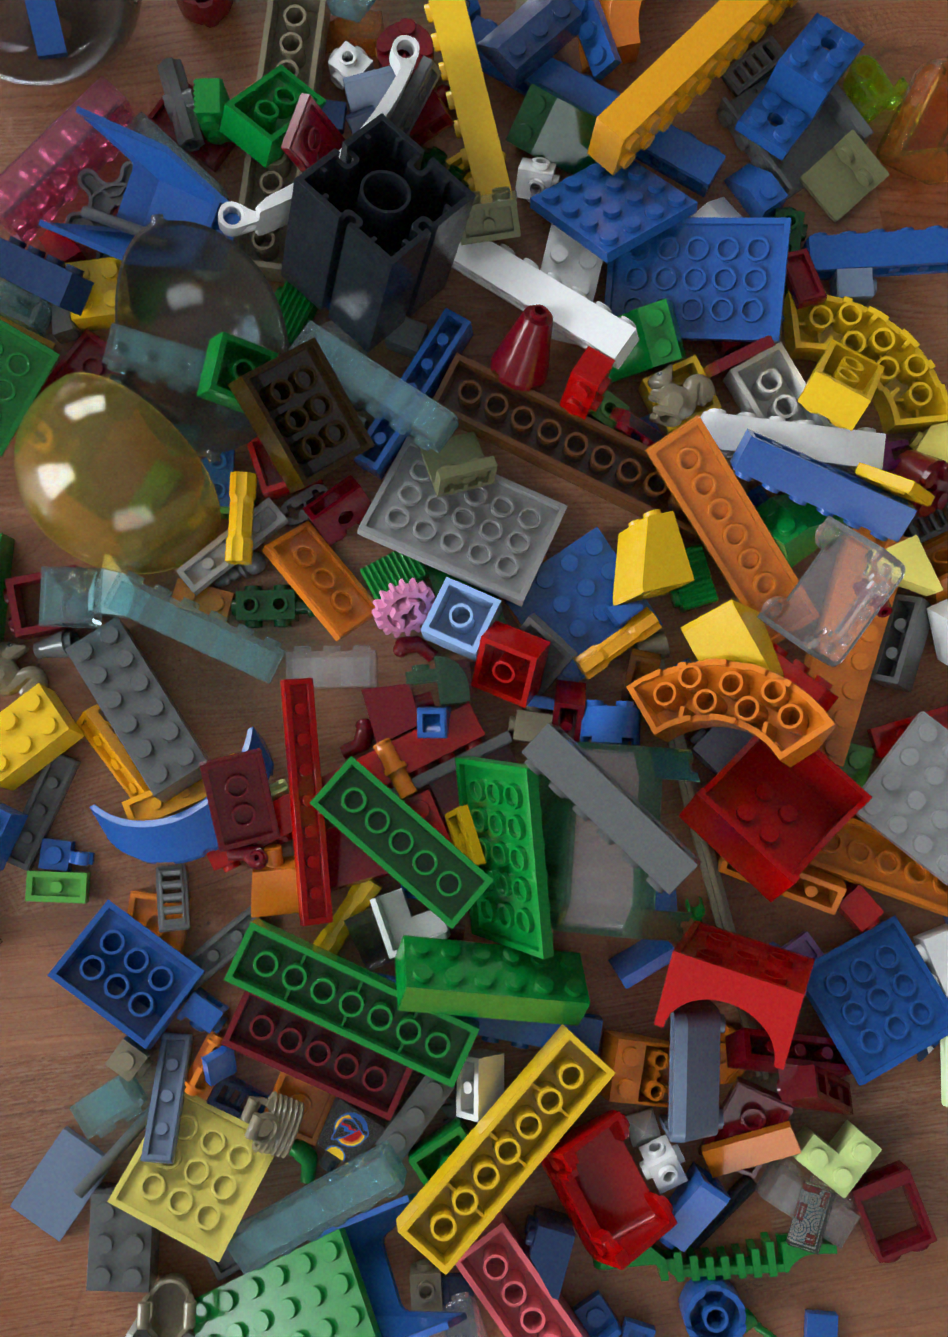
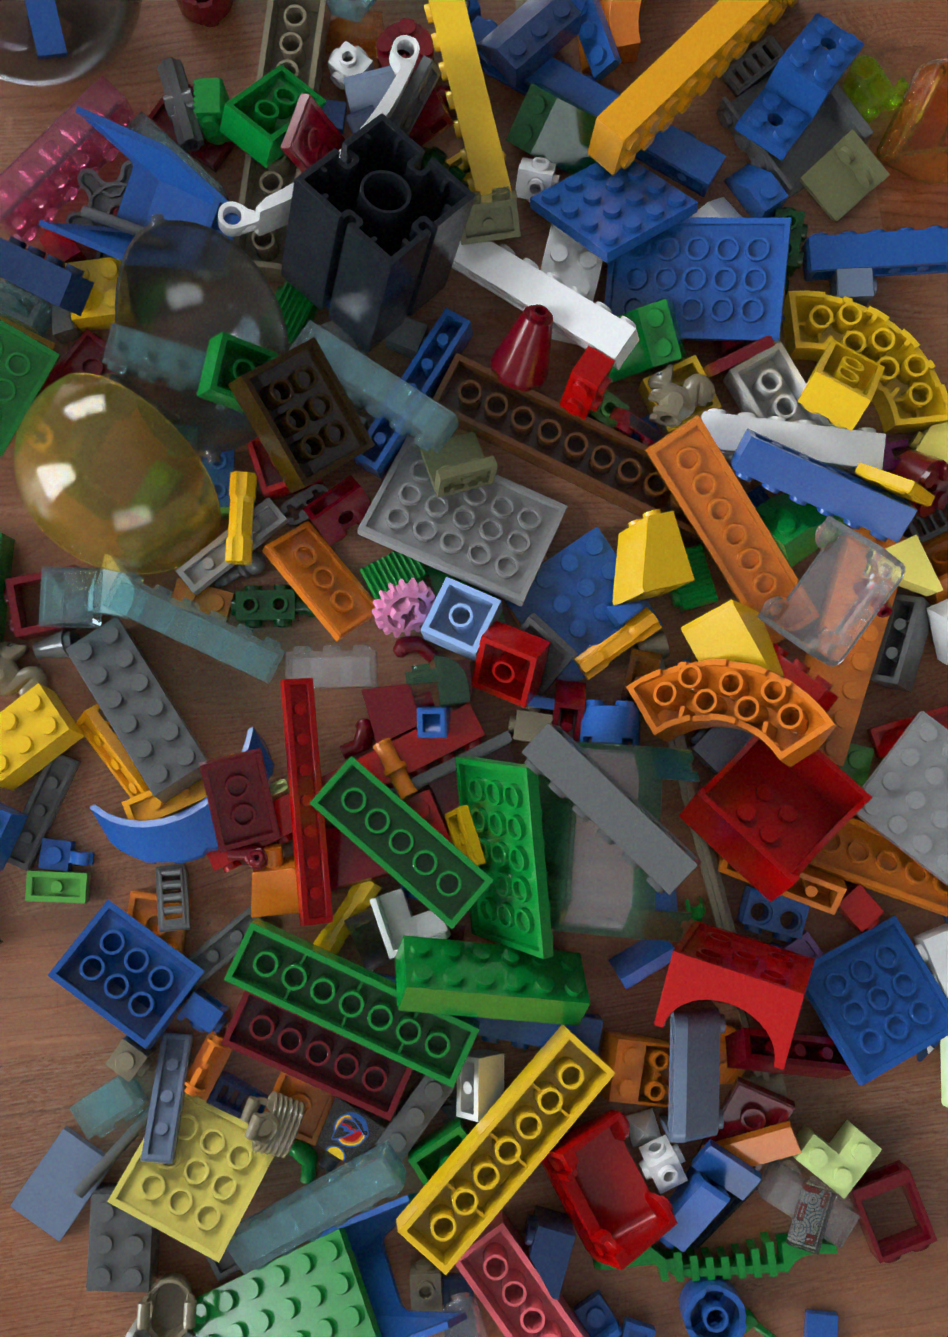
(219, 1065): blue tile -> none
(726, 1169): none -> blue tile
(771, 915): none -> blue brick
(804, 280): dark red tile -> none
(814, 1089): dark red slope -> none

